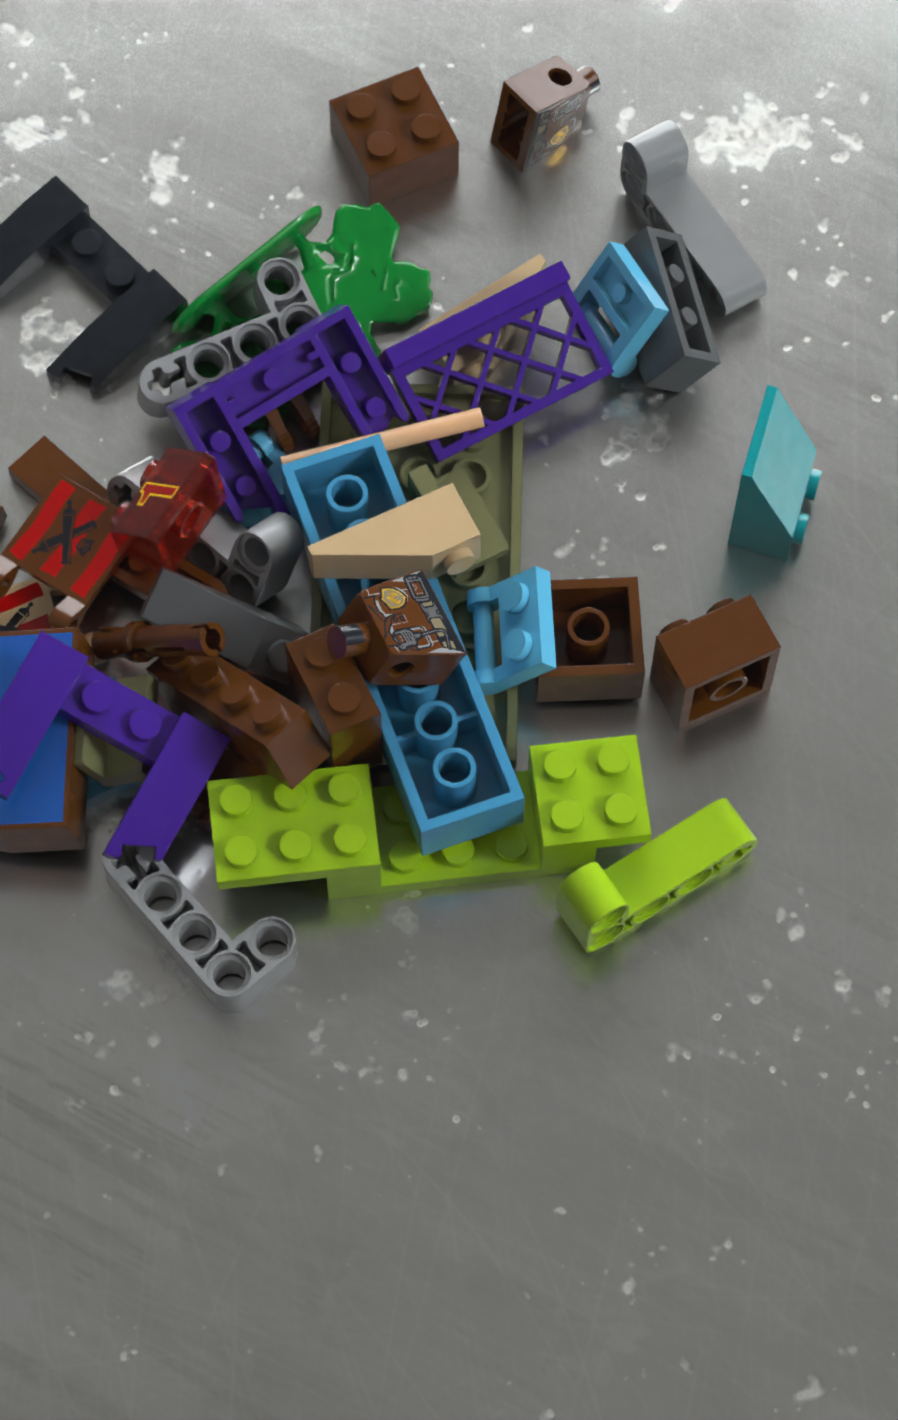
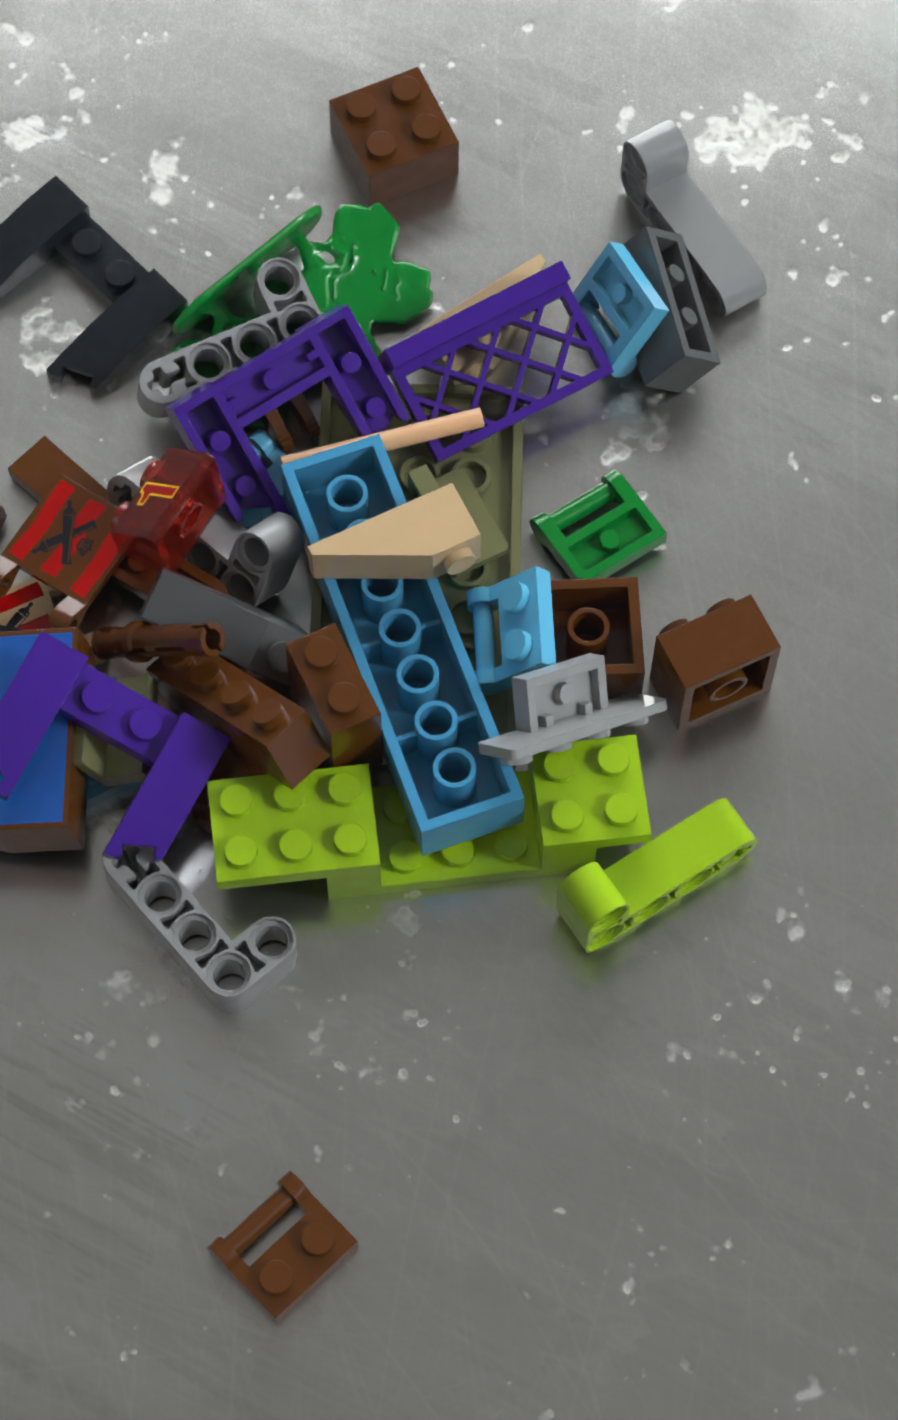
(295, 1260): none -> reddish brown plate
(398, 634): reddish brown torso -> none
(541, 110): torso -> none
(563, 706): none -> light grey bracket
(607, 541): none -> green plate
(774, 482): teal slope -> none

